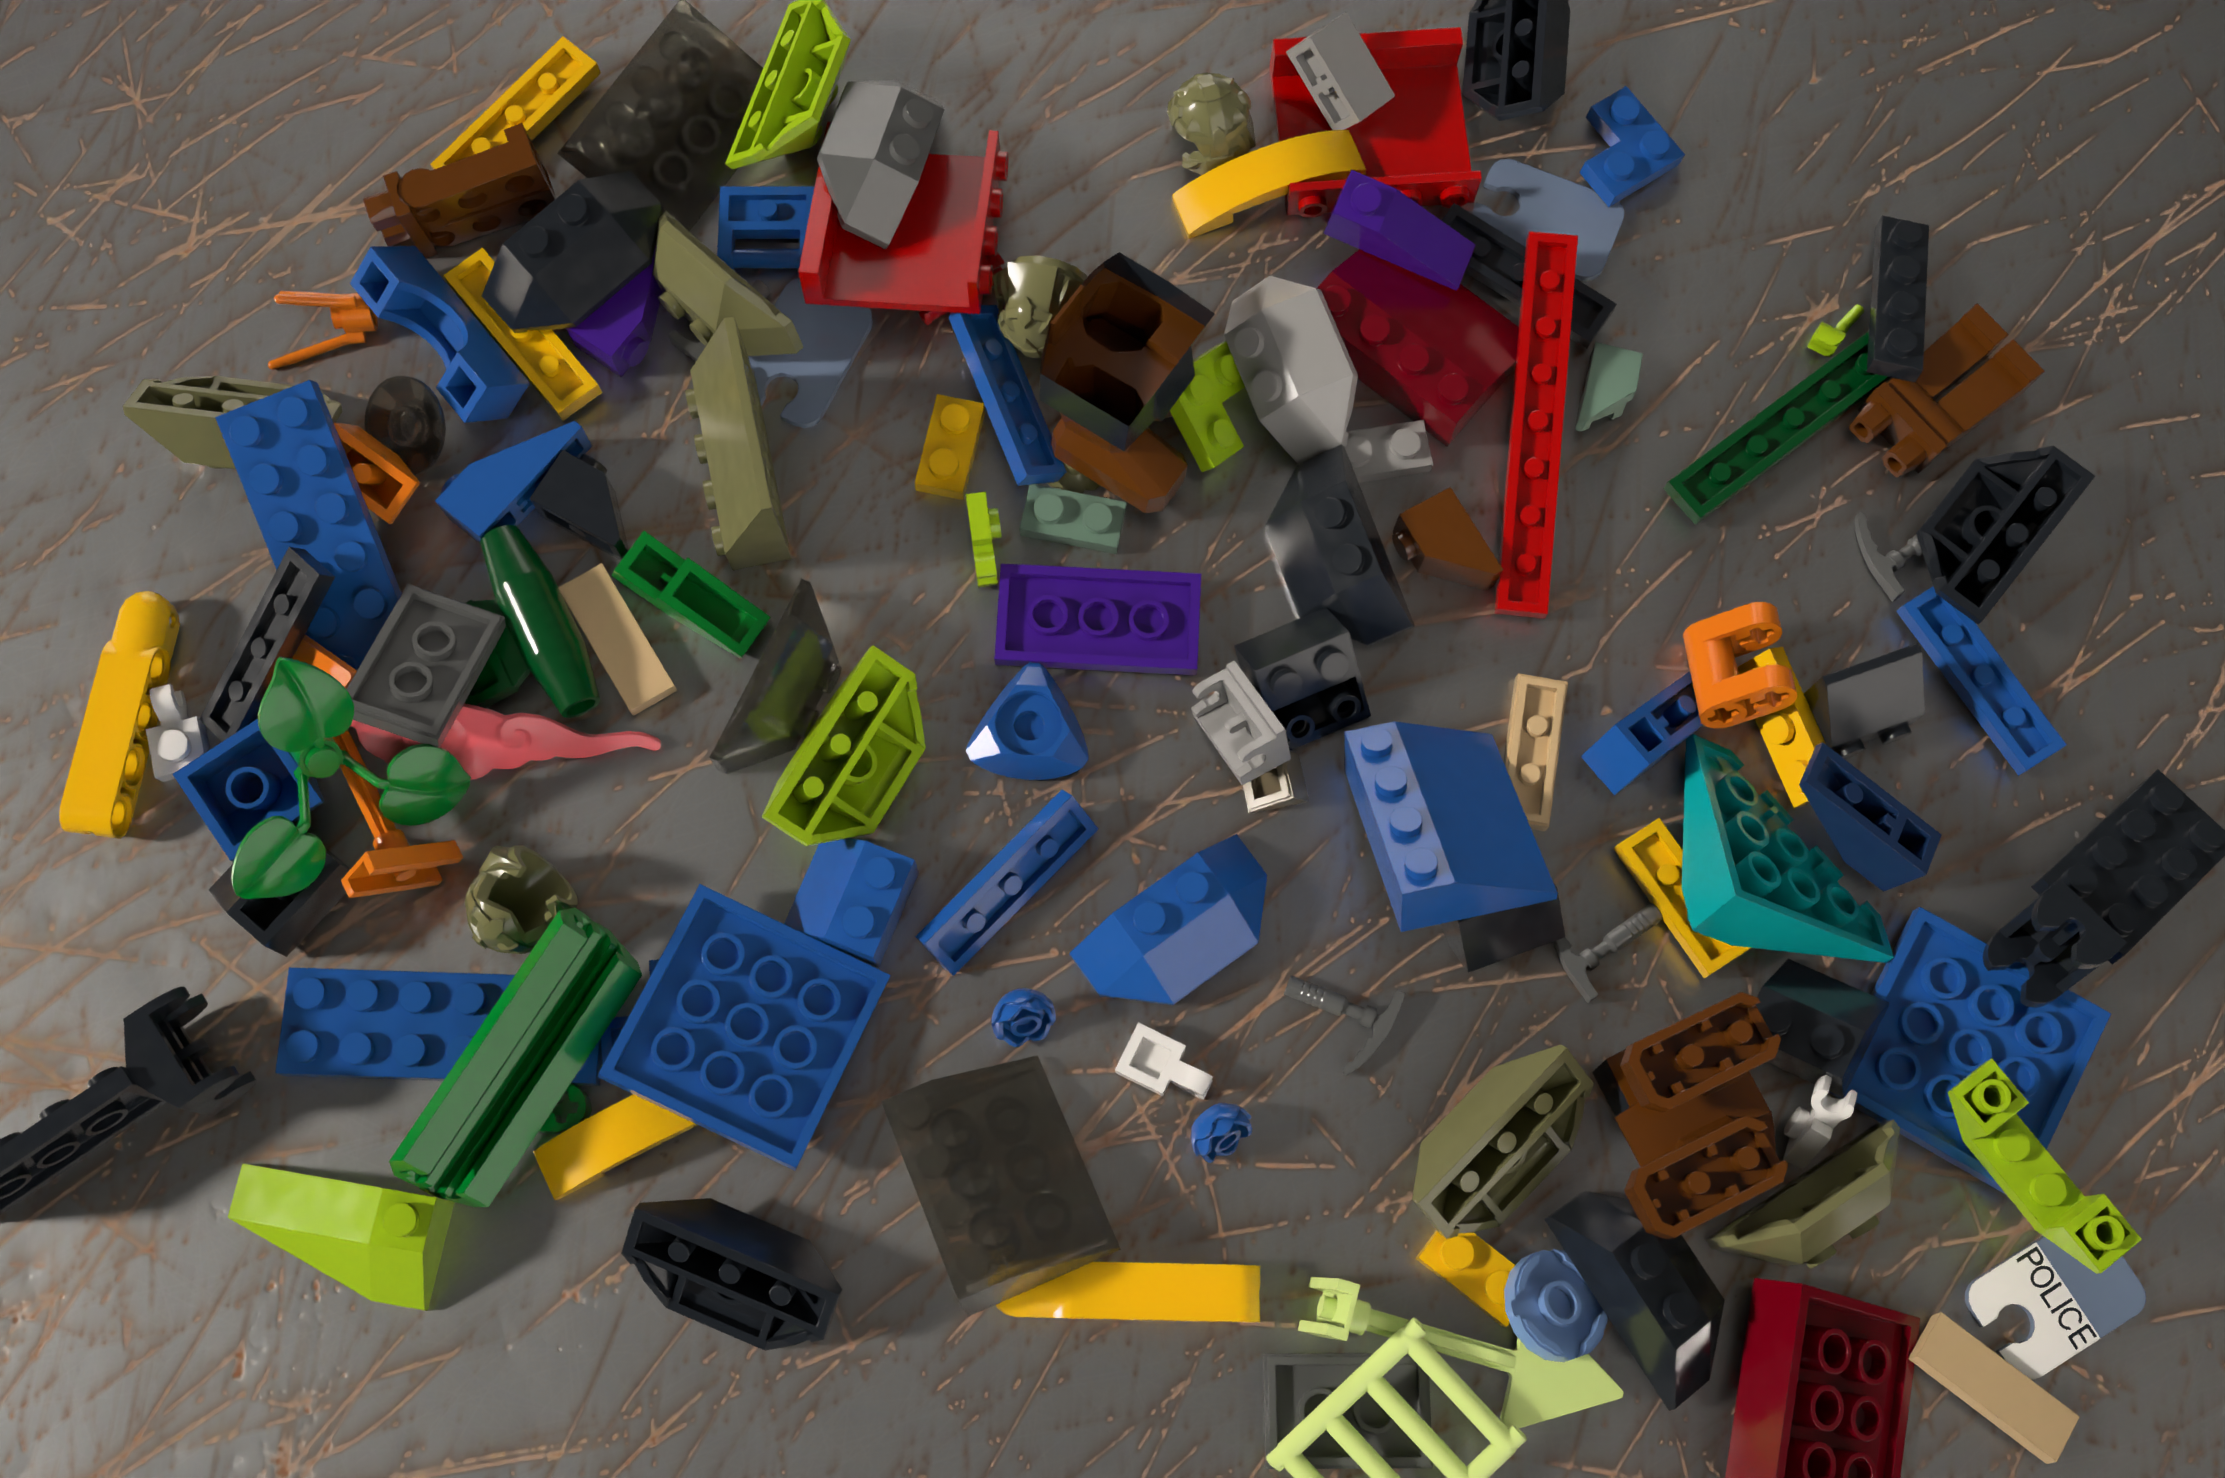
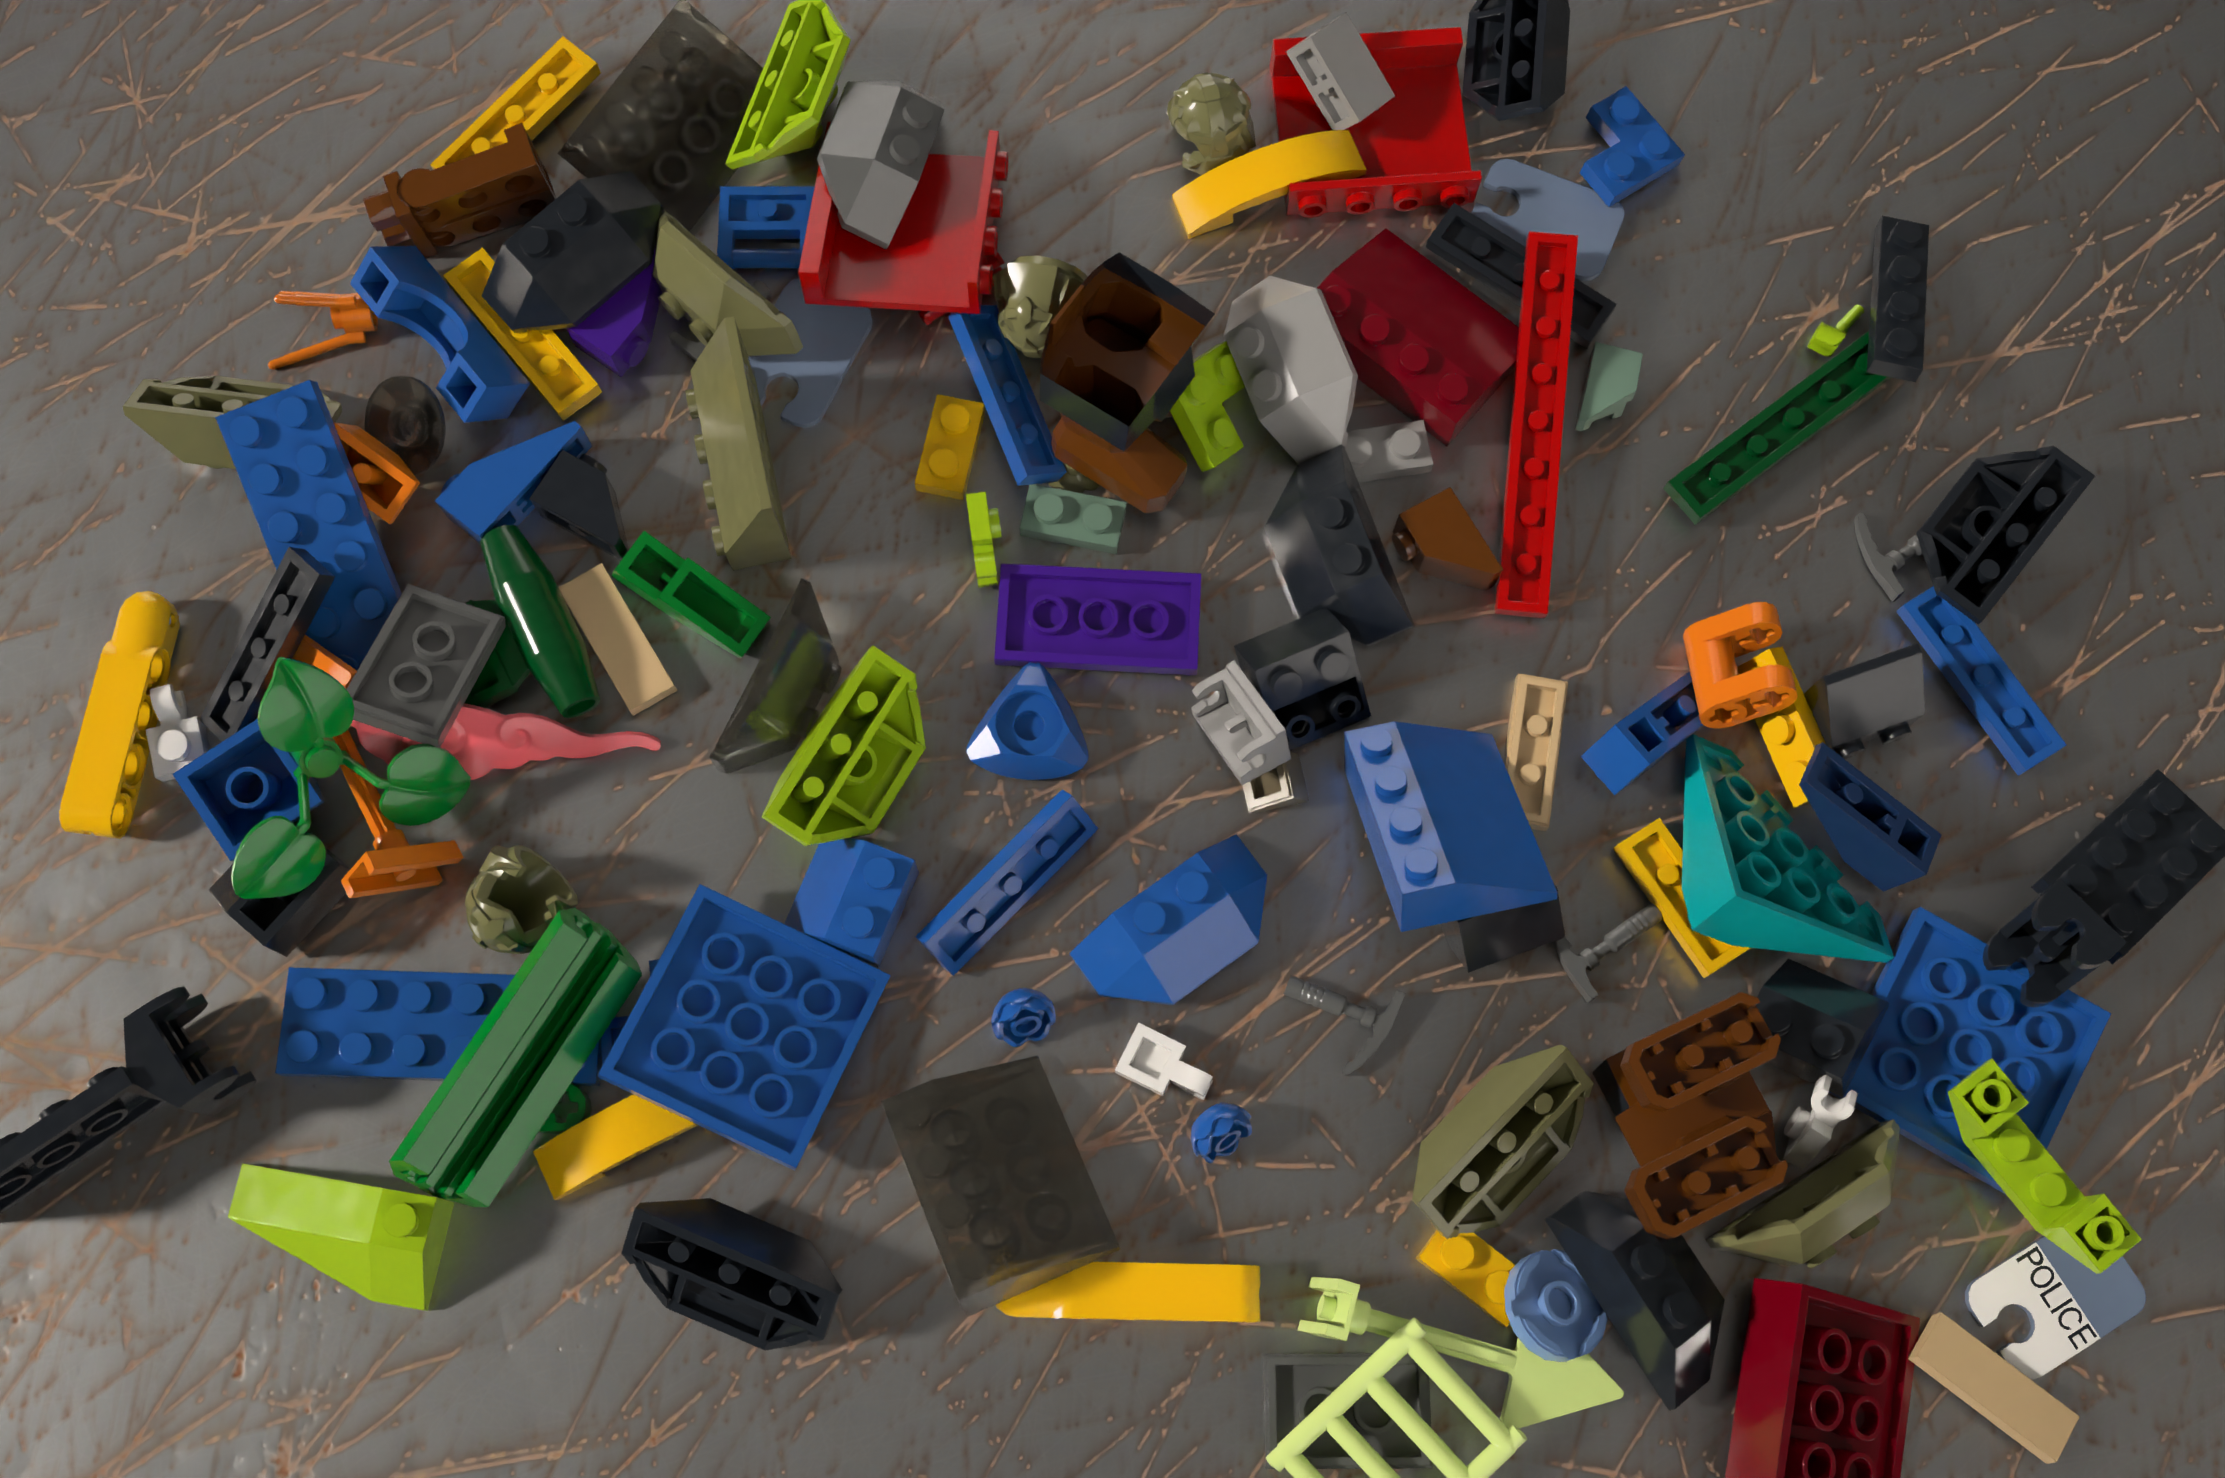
(1398, 231): dark purple slope -> none
(1925, 428): reddish brown hips -> none

